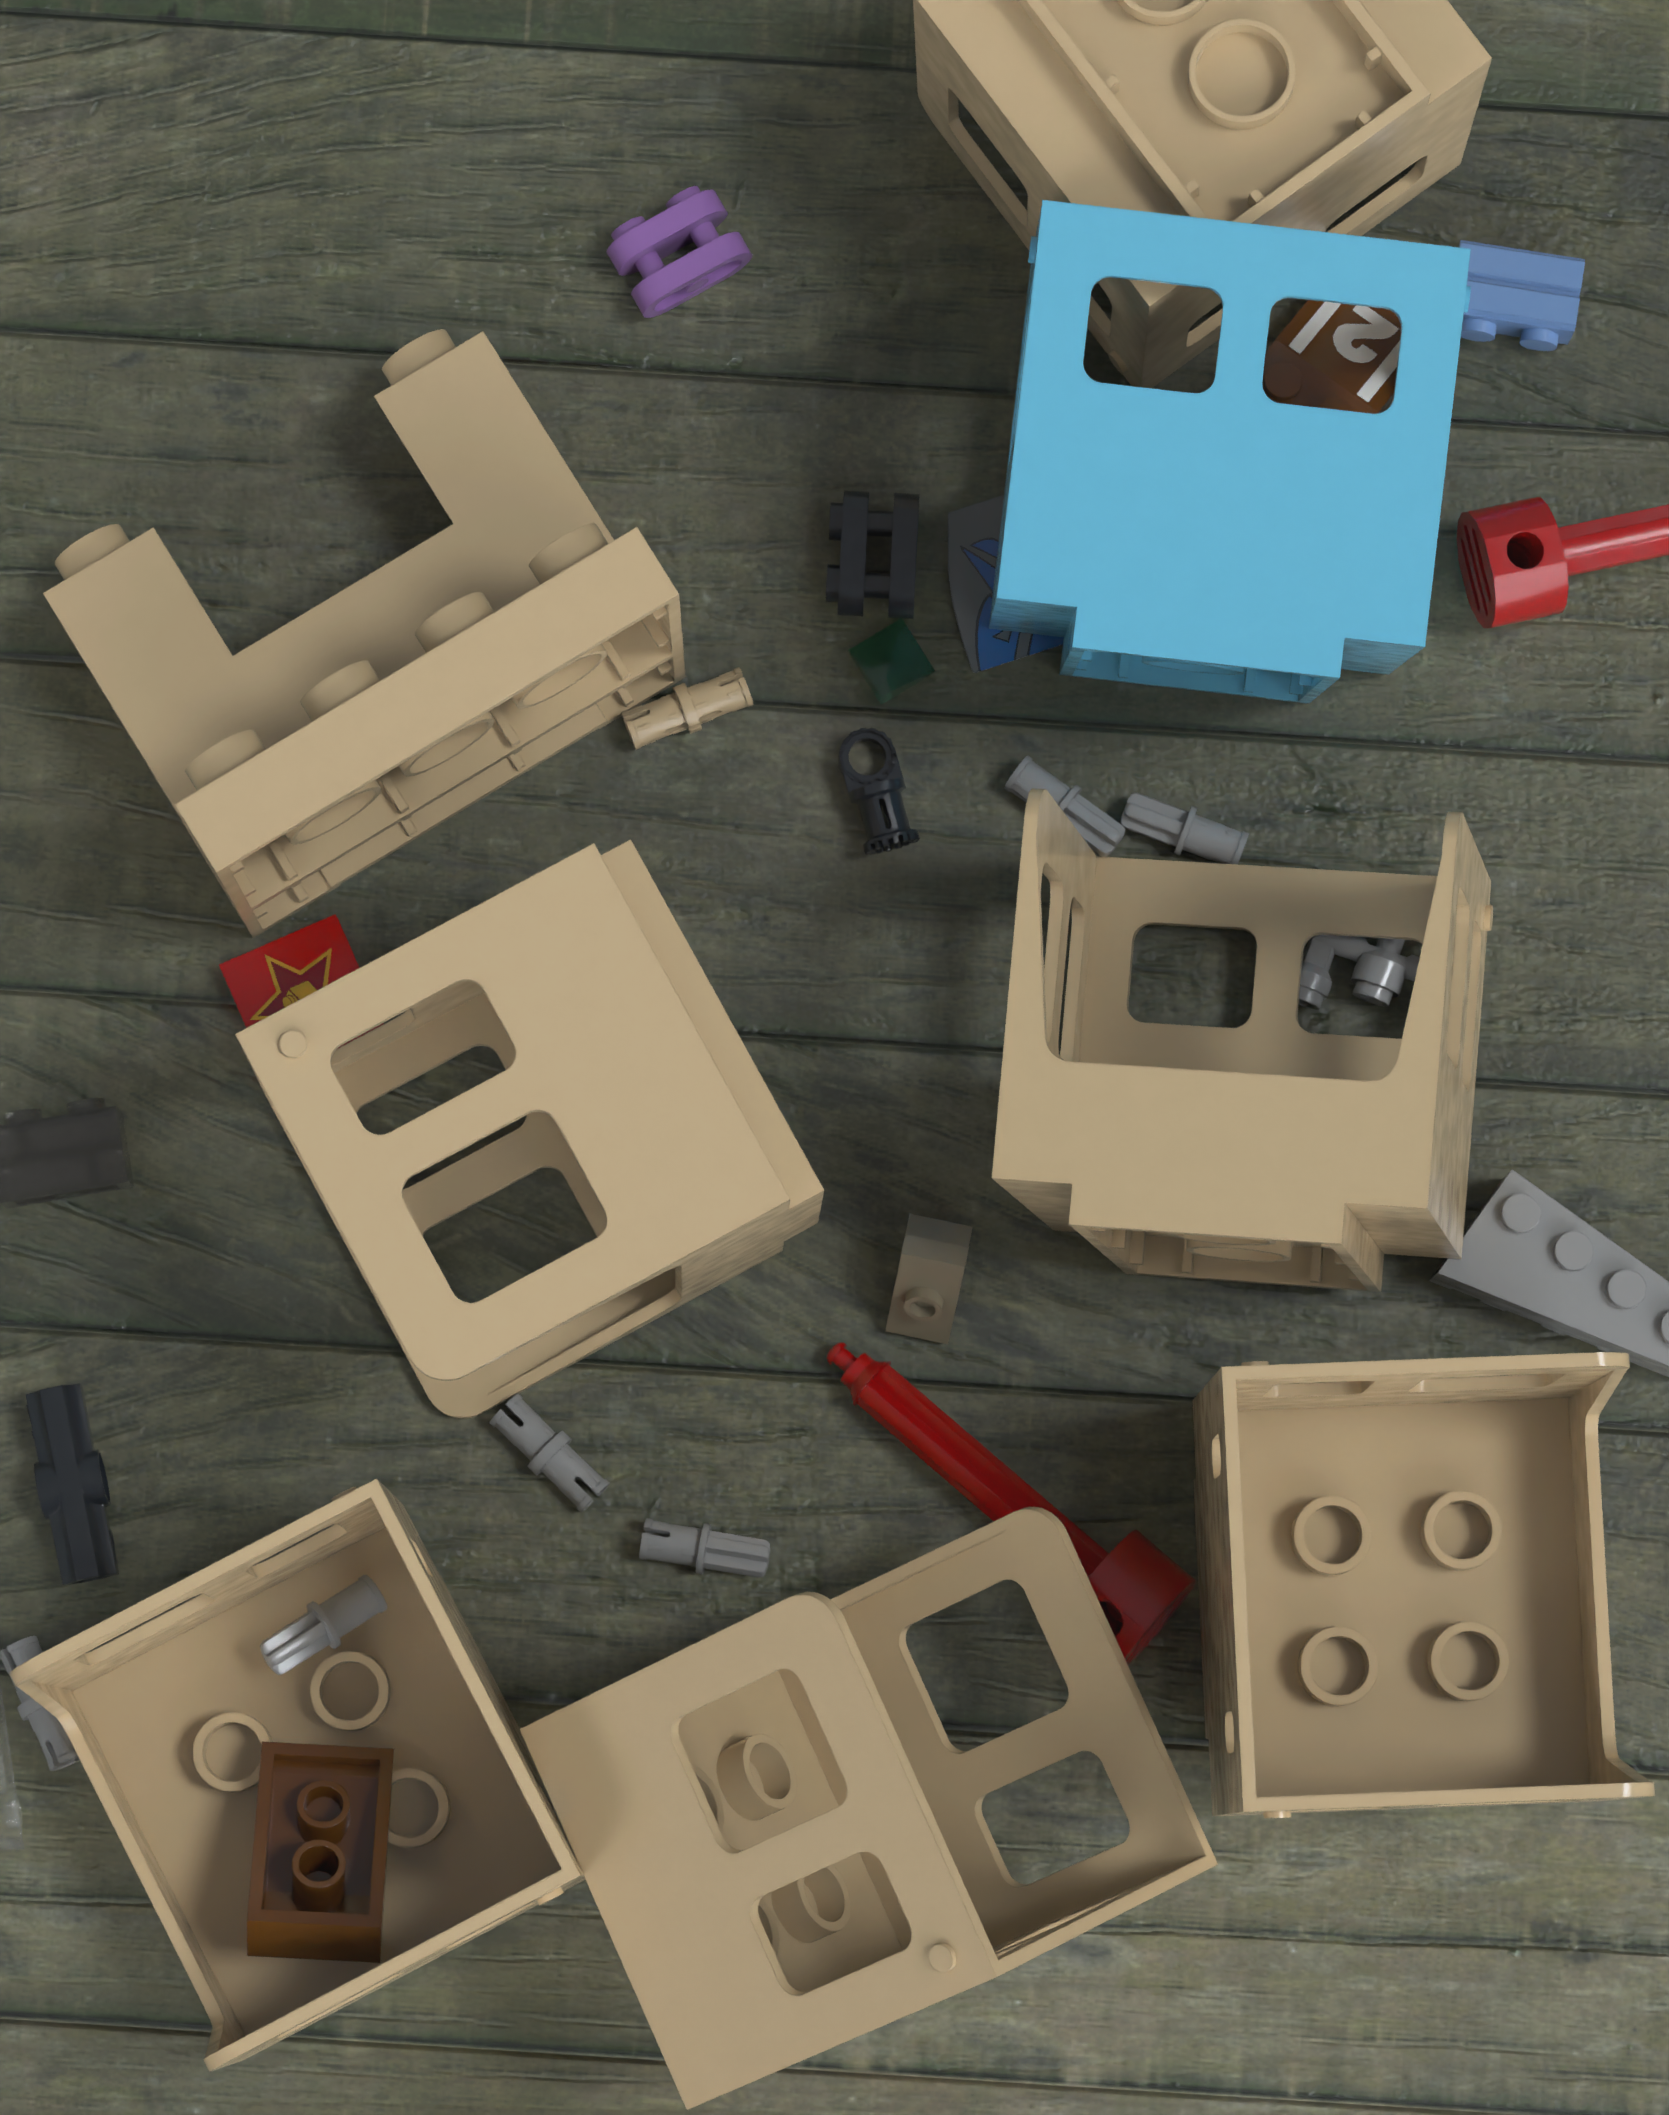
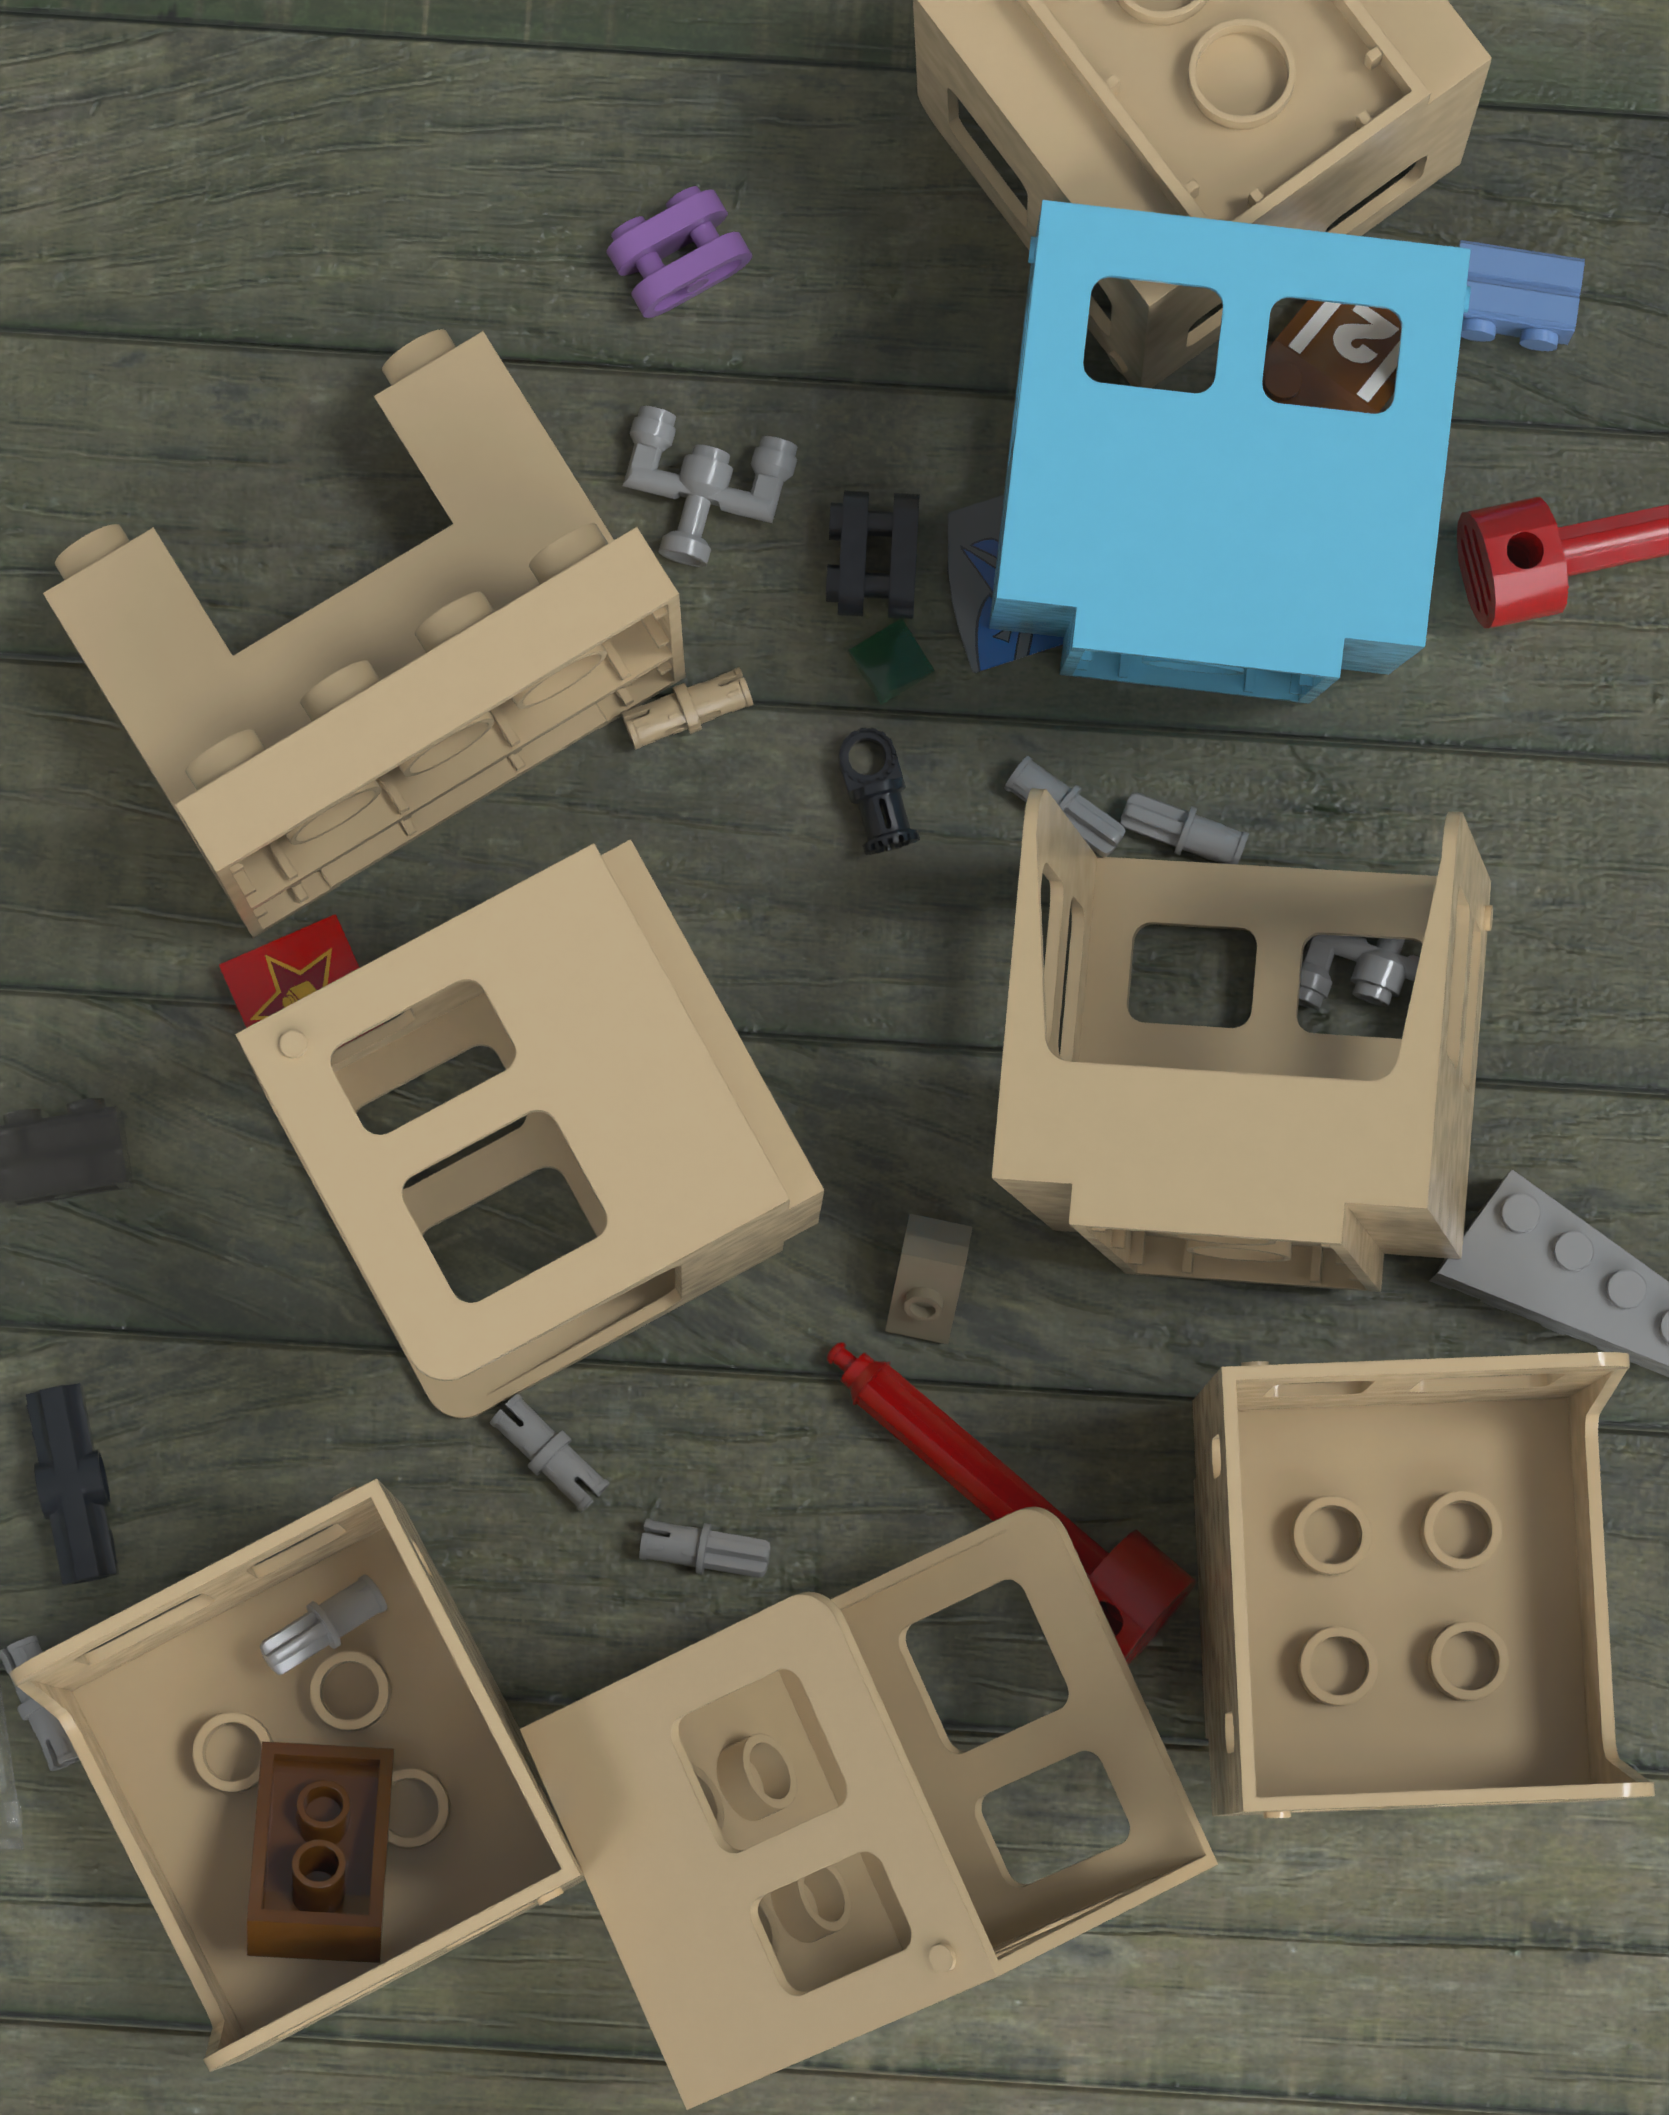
(703, 482): none -> light grey piece

